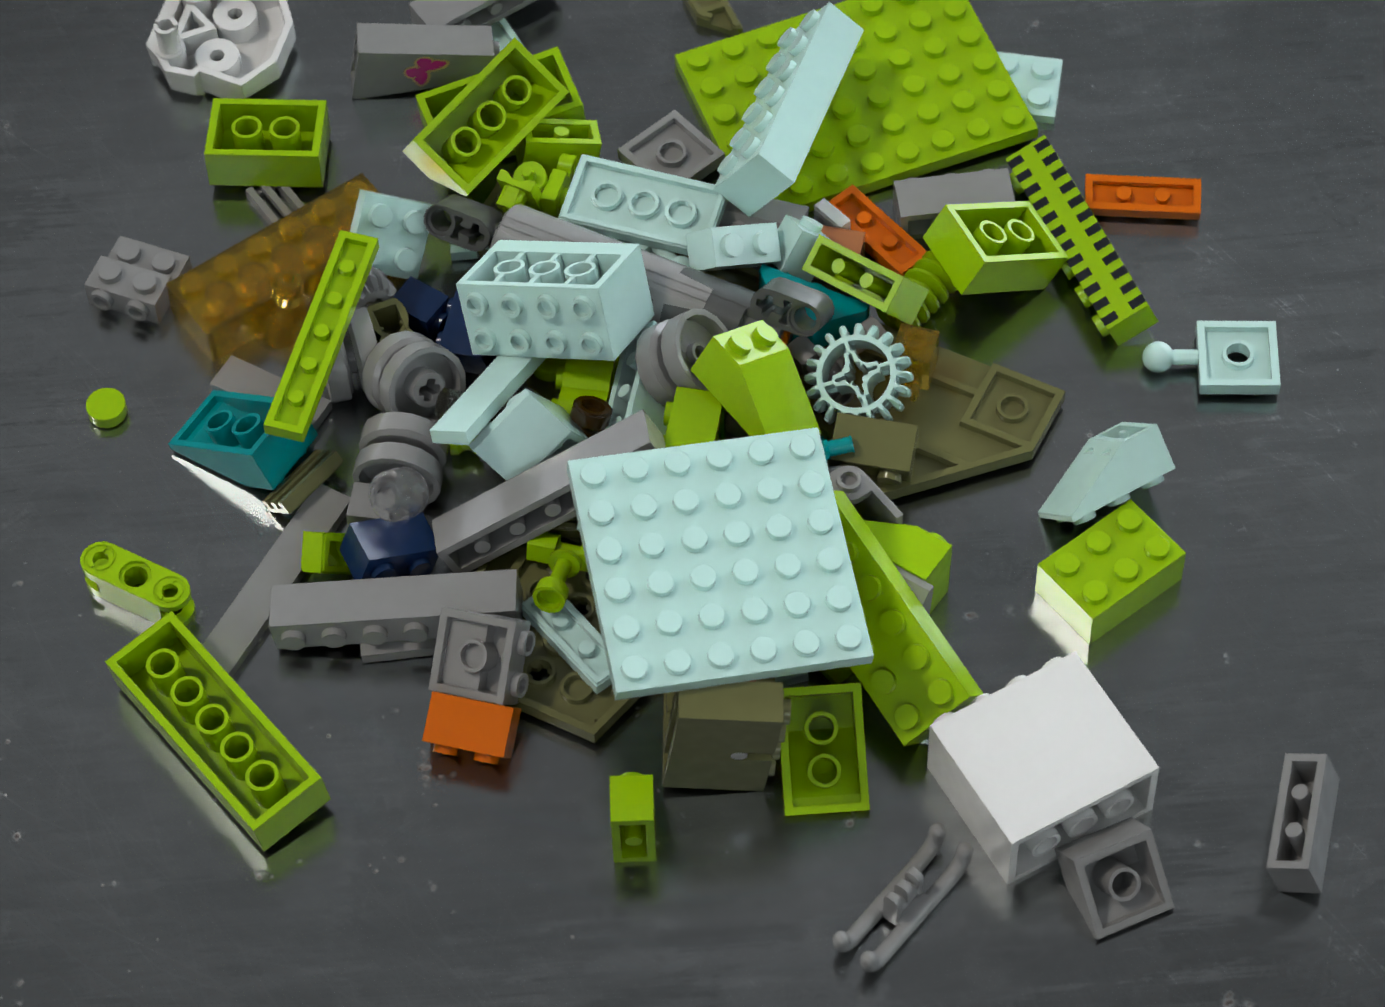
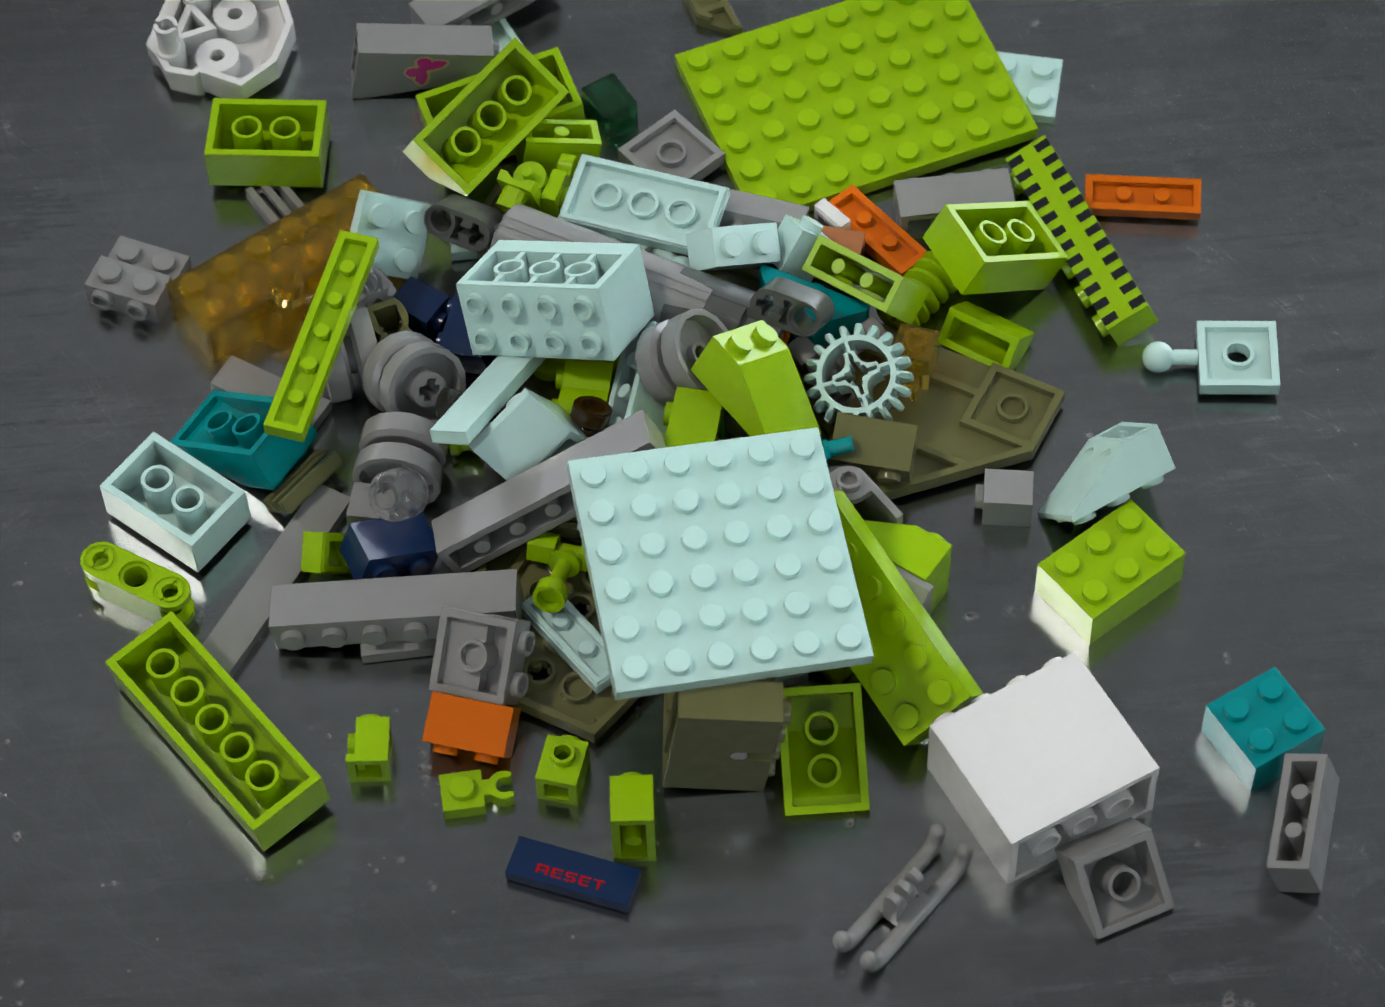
(106, 407): lime tile -> none
(175, 501): none -> light aqua brick
(370, 749): none -> lime brick
(466, 793): none -> lime plate
(562, 769): none -> lime brick
(573, 874): none -> dark blue tile
(610, 105): none -> clear green brick
(788, 109): light aqua brick -> none
(984, 336): none -> lime brick
(1005, 497): none -> light grey brick
(1259, 725): none -> teal brick

